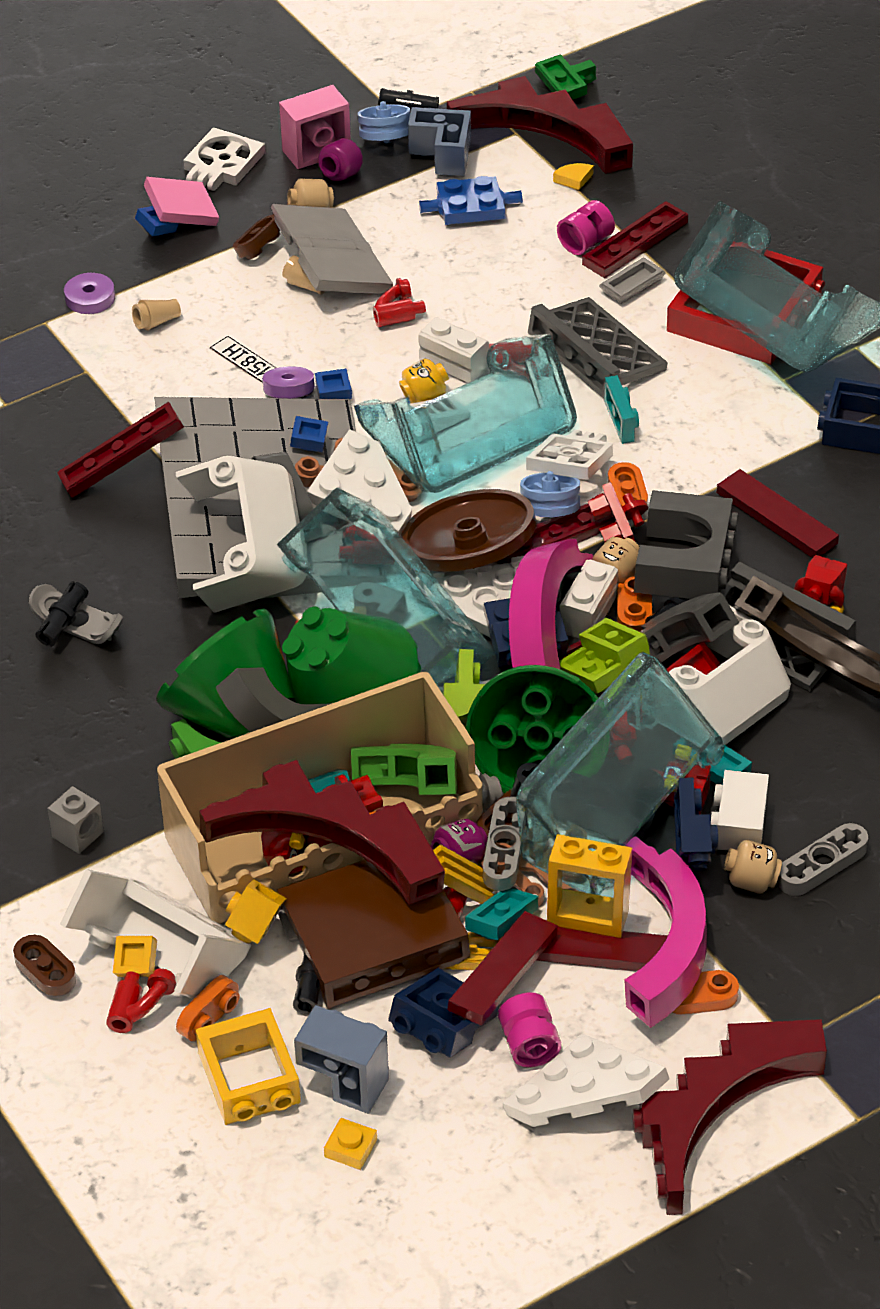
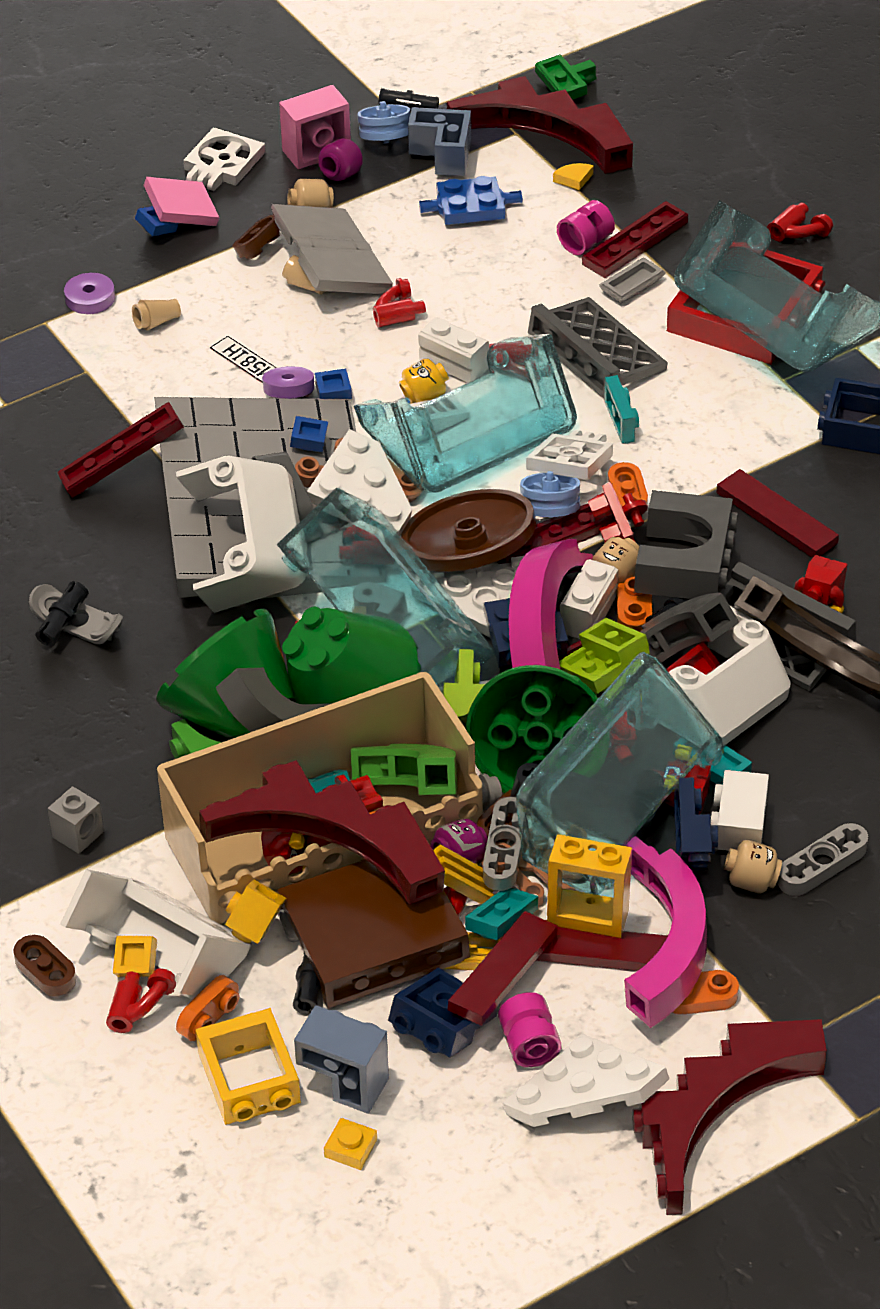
(789, 221): none -> red plant

